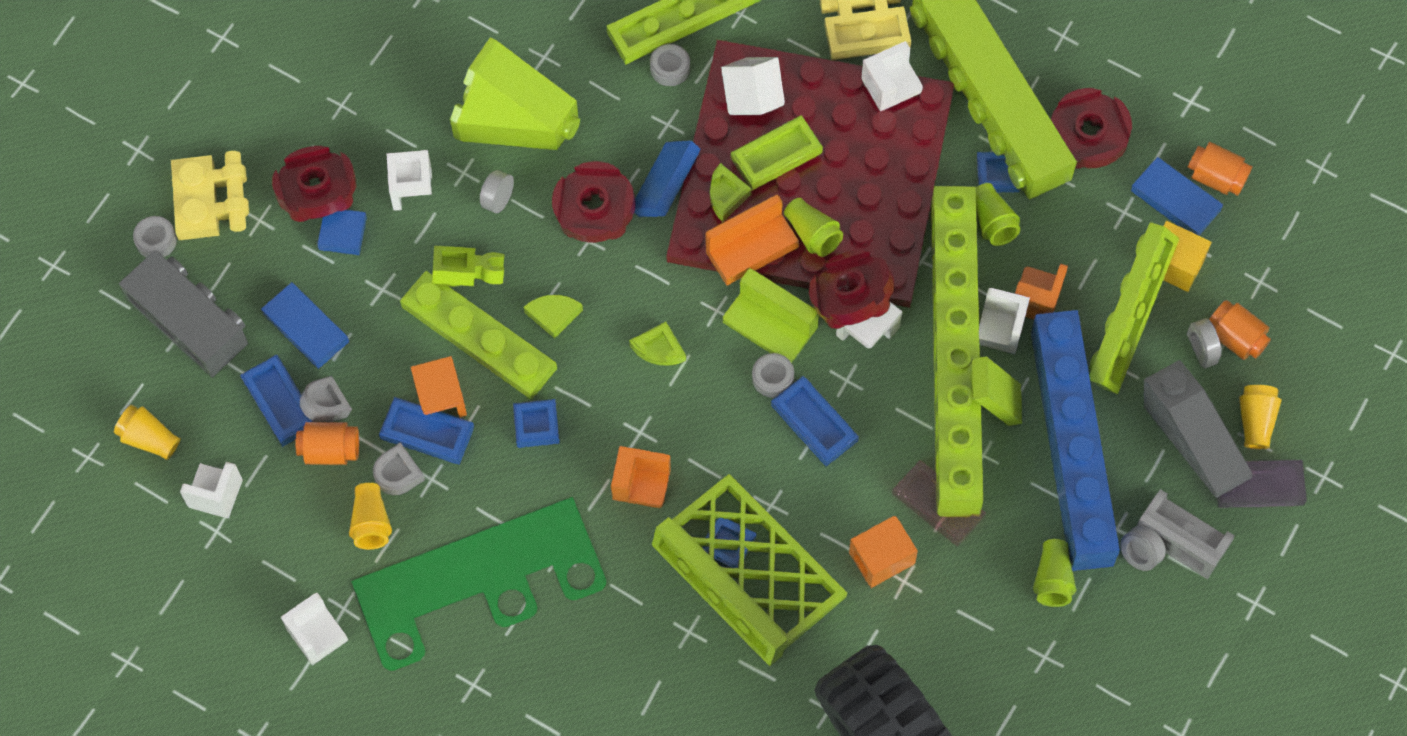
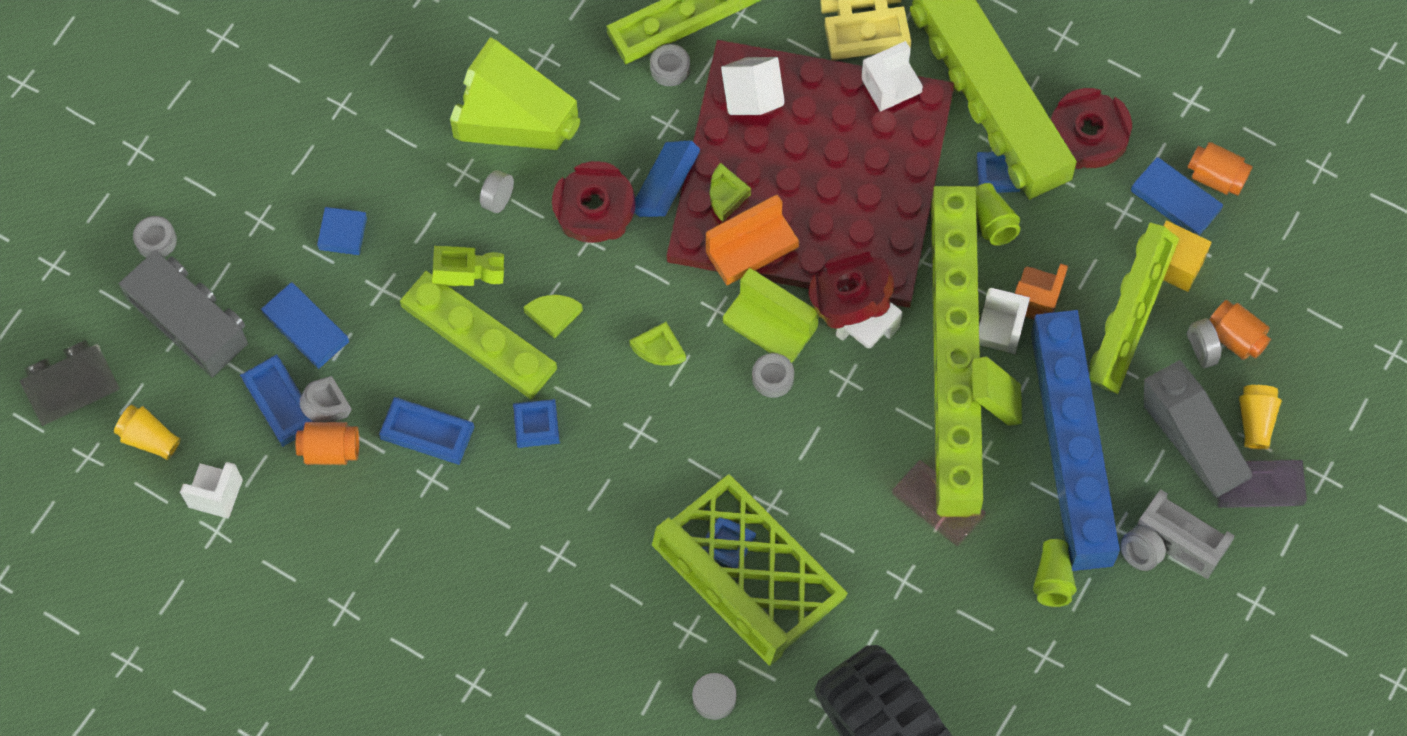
(69, 382): none -> clear smoke bracket
(196, 197): light yellow plate -> none
(314, 628): white panel -> none
(320, 200): dark red plate -> none
(369, 518): yellow cone -> none
(396, 471): light grey tile -> none
(408, 175): white panel -> none
(438, 386): orange panel -> none
(477, 564): green piece -> none
(641, 477): orange panel -> none
(714, 696): none -> light grey tile
(776, 152): lime tile -> none
(814, 421): blue tile -> none
(815, 229): lime cone -> none
(883, 551): orange panel -> none

